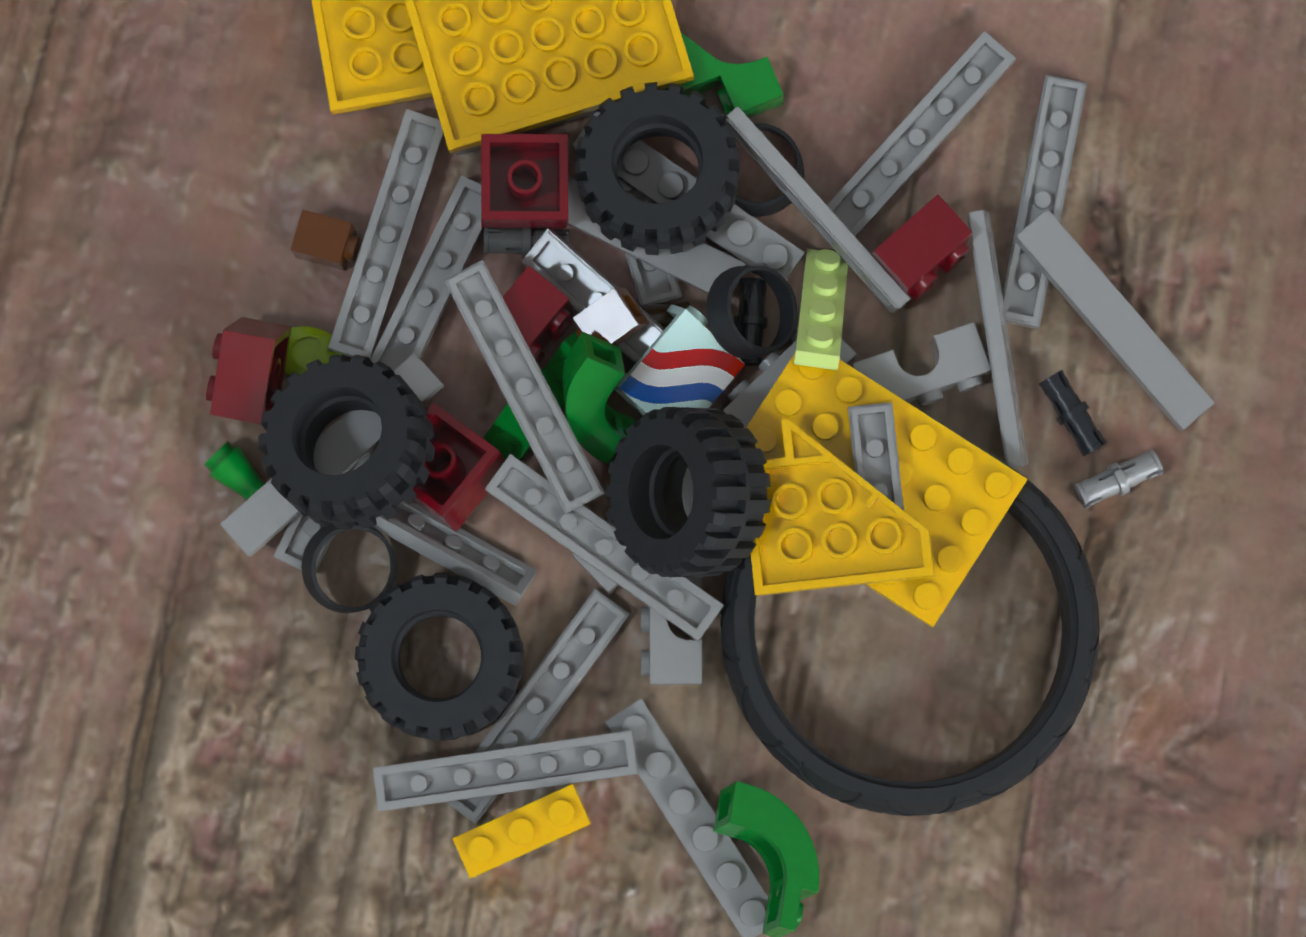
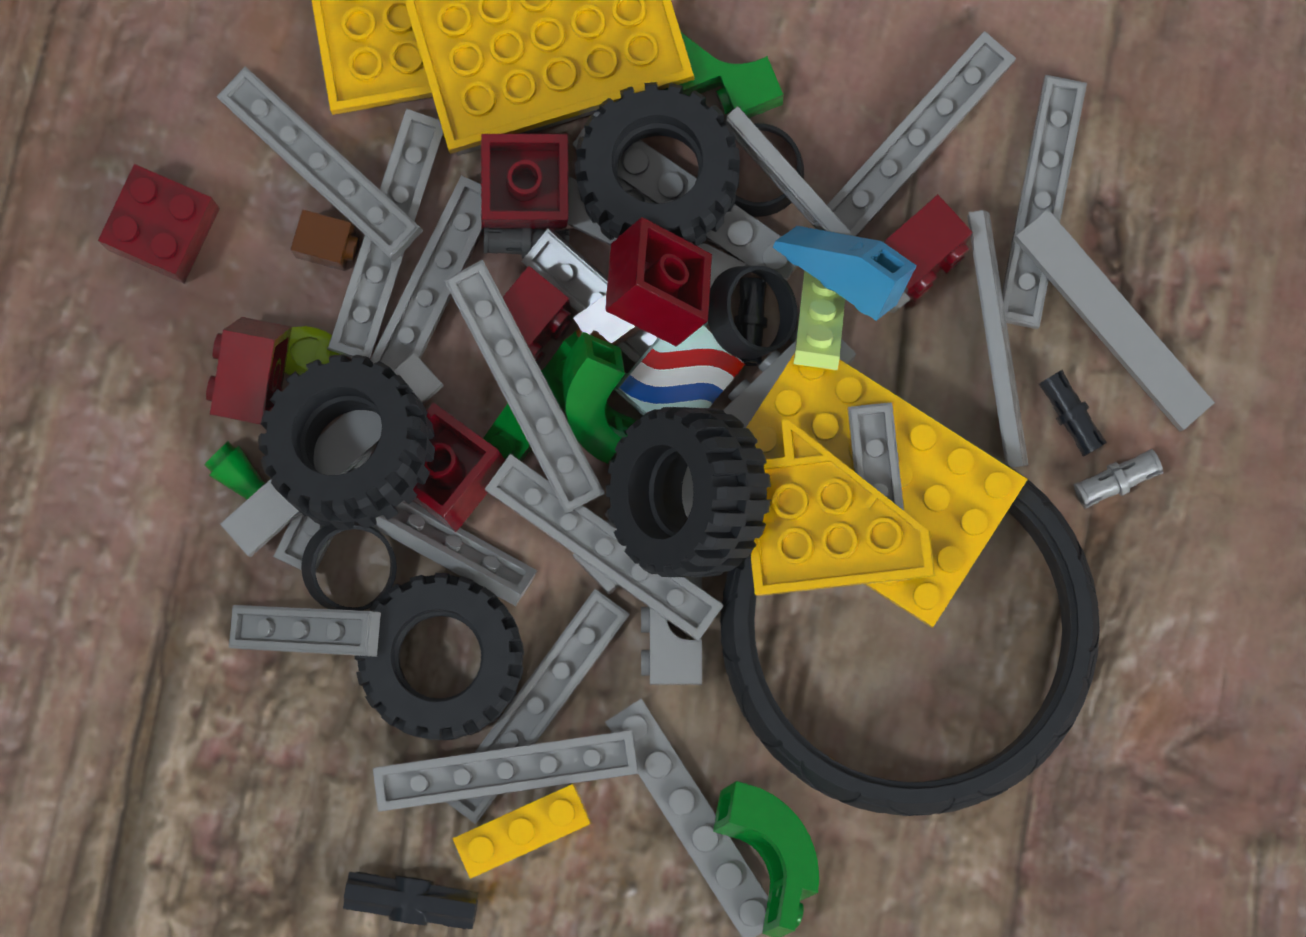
(159, 223): none -> dark red brick
(305, 630): none -> light grey tile
(320, 164): none -> light grey tile
(411, 900): none -> black piece
(658, 282): none -> dark red brick
(852, 266): none -> dark azure slope
(958, 363): light grey arch -> none

